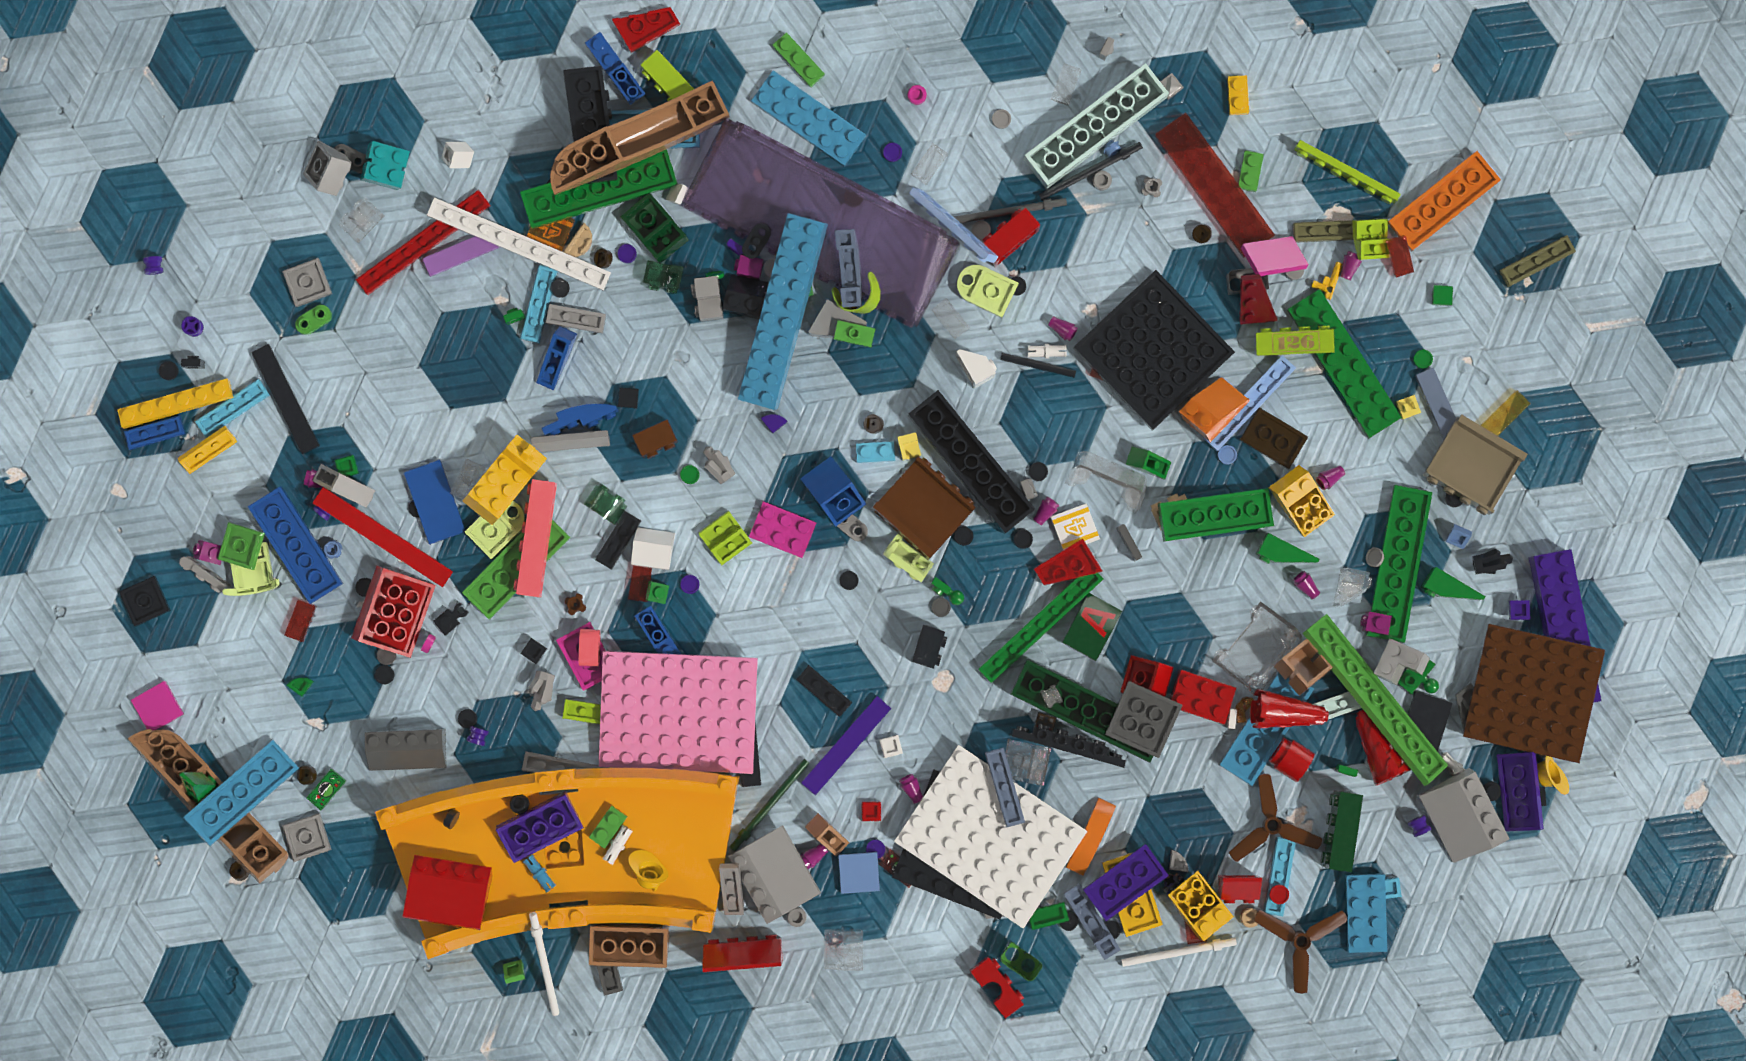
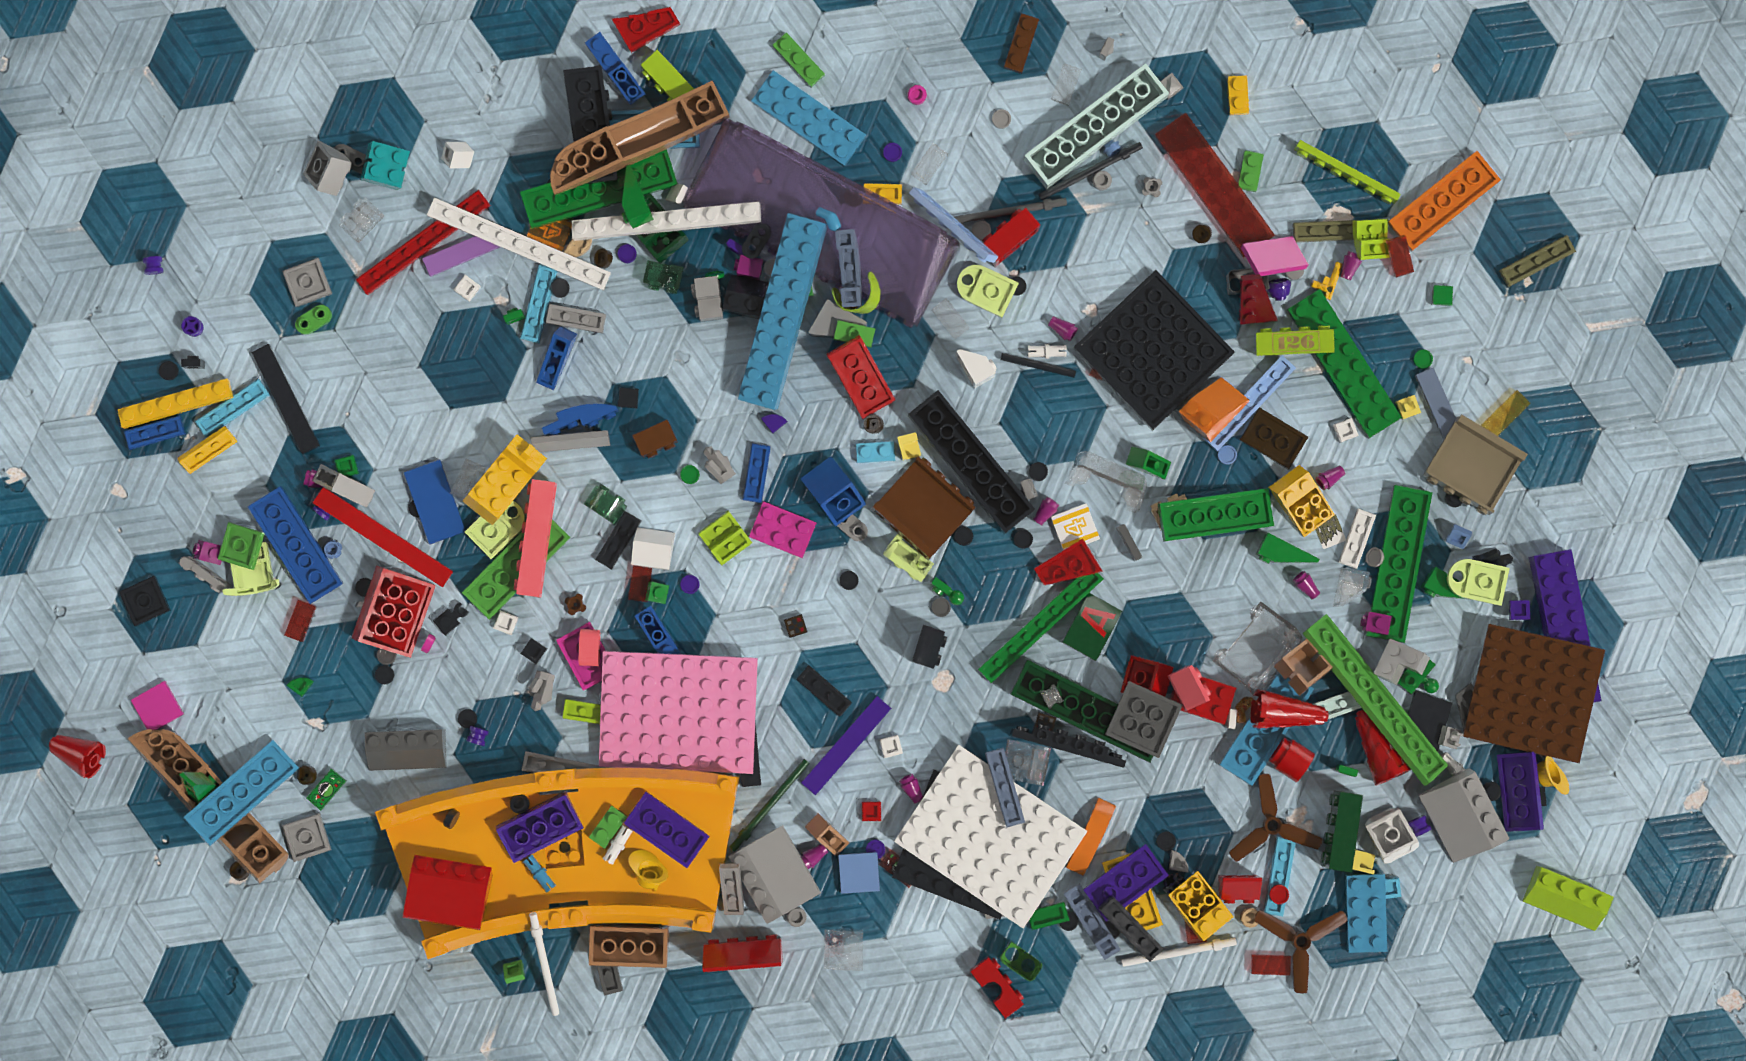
(78, 754): none -> red cone
(467, 288): none -> white tile
(505, 622): none -> white tile
(633, 202): none -> green slope
(666, 829): none -> dark purple plate
(668, 221): none -> white plate
(756, 473): none -> blue tile
(795, 626): none -> tile
(830, 218): none -> dark azure arm
(860, 377): none -> red tile
(889, 191): none -> yellow plate
(1021, 43): none -> reddish brown plate
(1130, 928): none -> black tile
(1166, 841): none -> black piece
(1189, 687): none -> coral slope
(1270, 964): none -> clear red tile
(1279, 288): none -> dark purple cone
(1330, 533): none -> sticker
(1345, 430): none -> white tile
(1357, 538): none -> white tile
(1363, 861): none -> light yellow panel
(1391, 834): none -> white slope
(1450, 737): none -> light grey tile
(1479, 581): none -> yellowish green plate
(1567, 898): none -> lime slope

